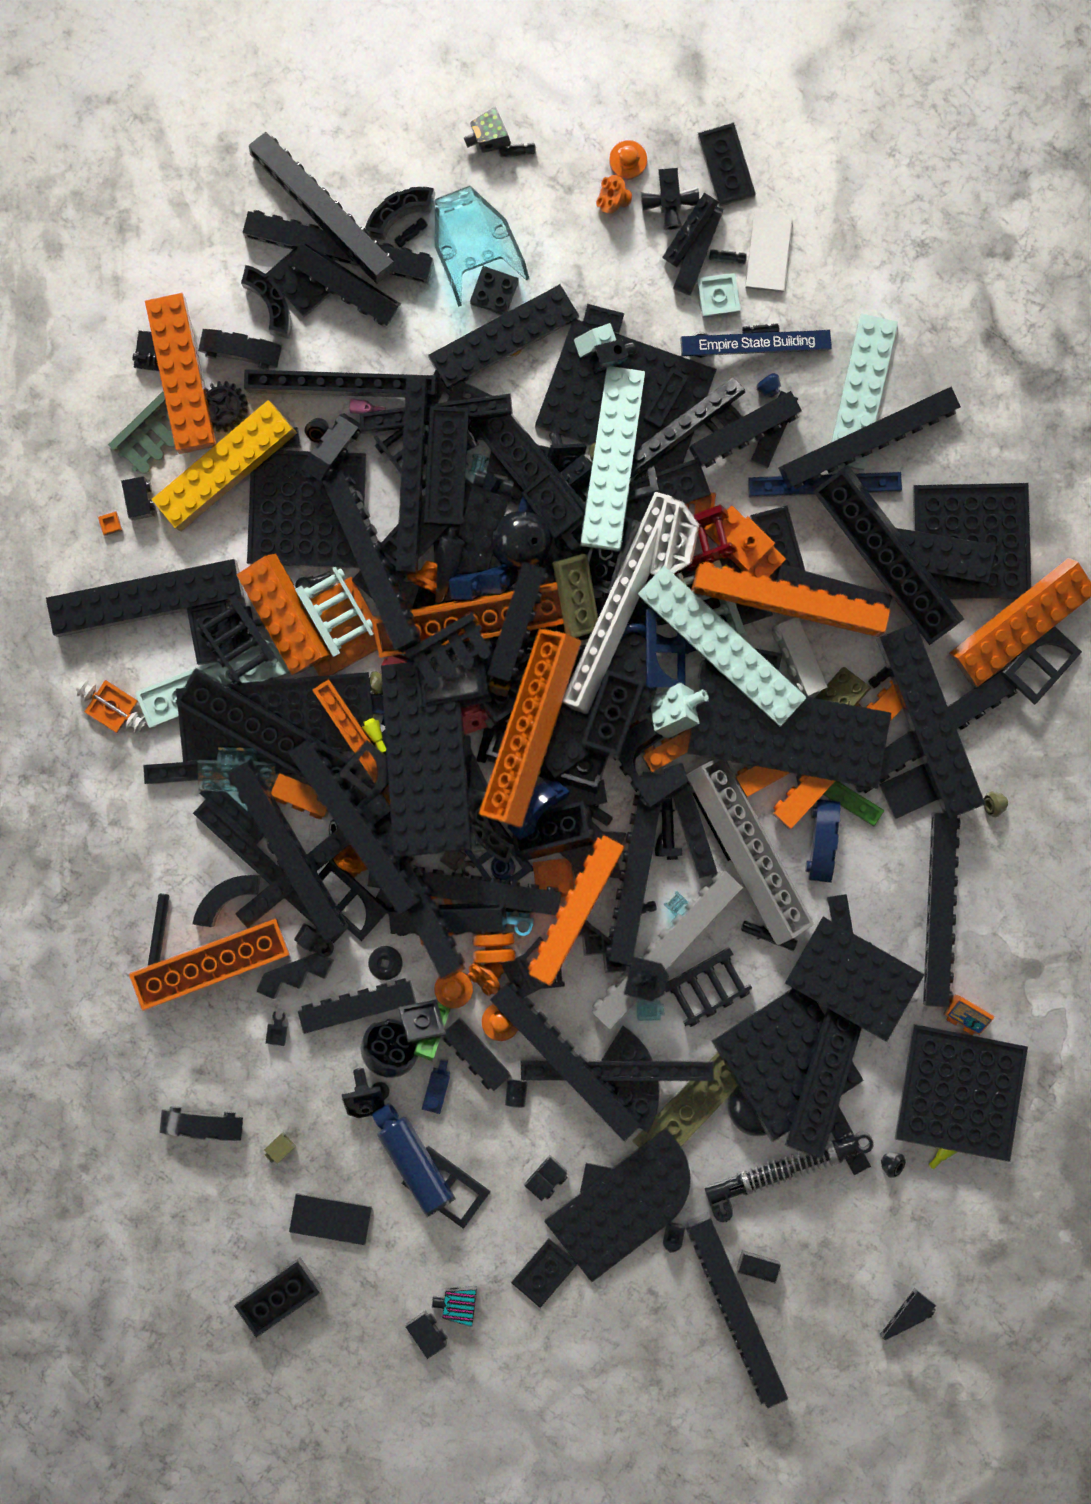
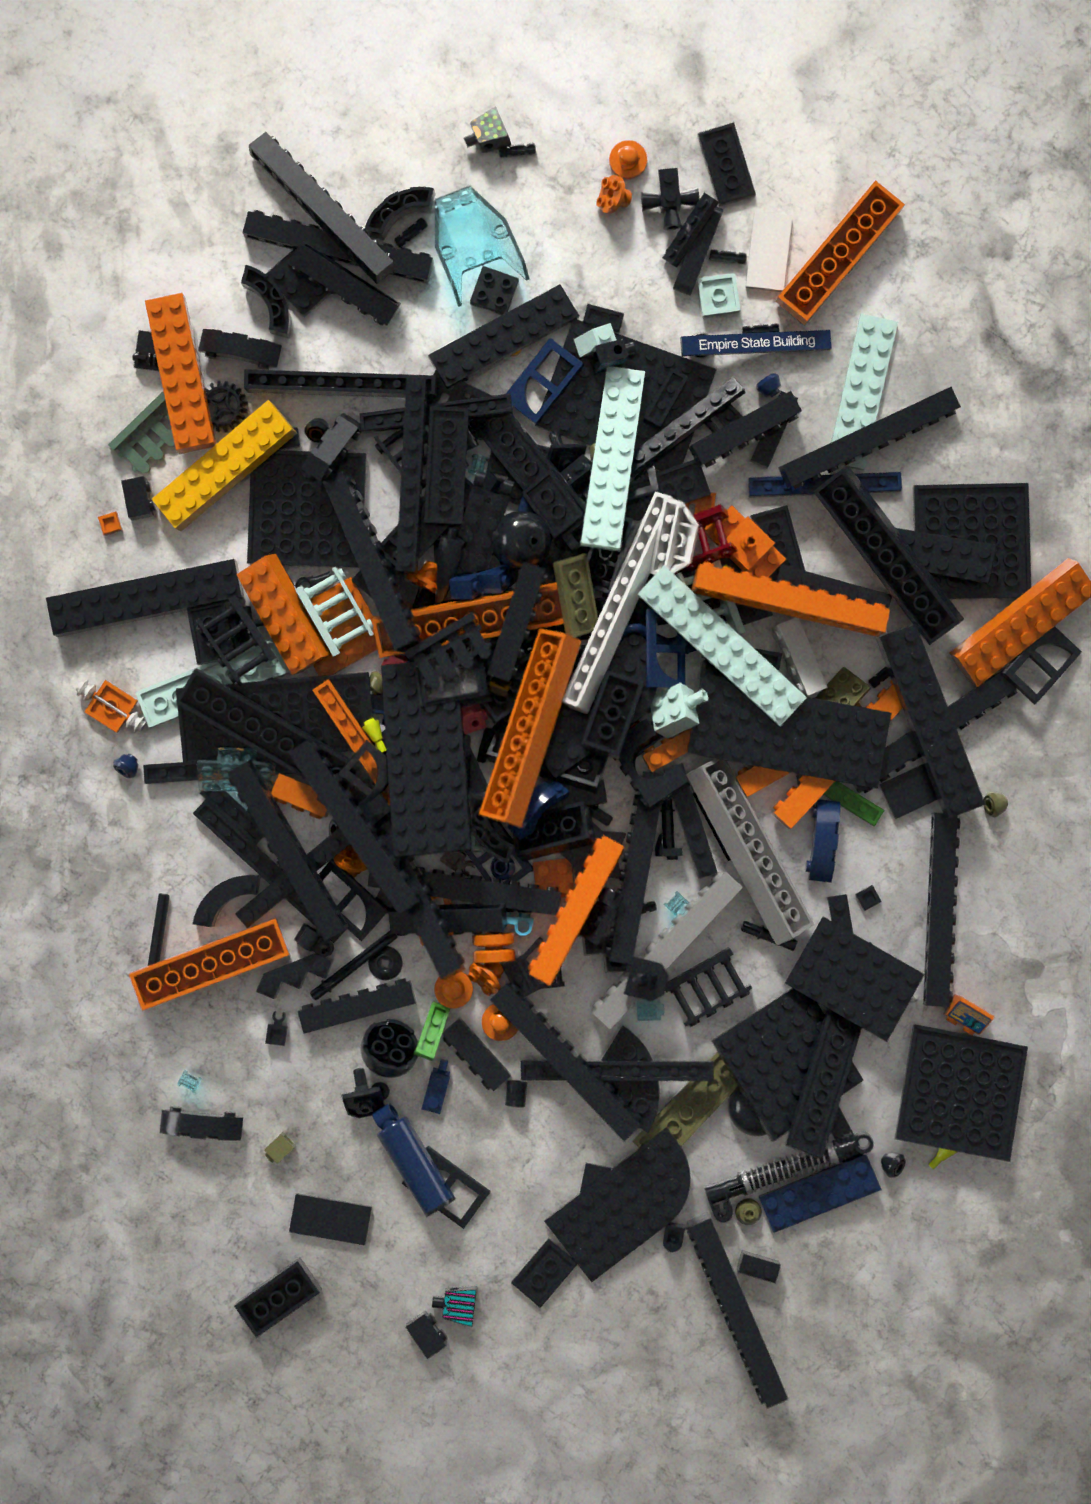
(126, 765): none -> dark blue cone
(189, 1081): none -> clear light blue bush
(332, 981): none -> black axle
(362, 406): bright pink piece -> none
(422, 1021): black tile -> none
(518, 389): none -> dark blue window
(546, 1178): black brick -> none
(601, 915): none -> black plate
(748, 1206): none -> olive cone
(819, 1192): none -> dark blue plate
(840, 253): none -> orange brick
(868, 897): none -> black tile
(911, 1313): black slope -> none

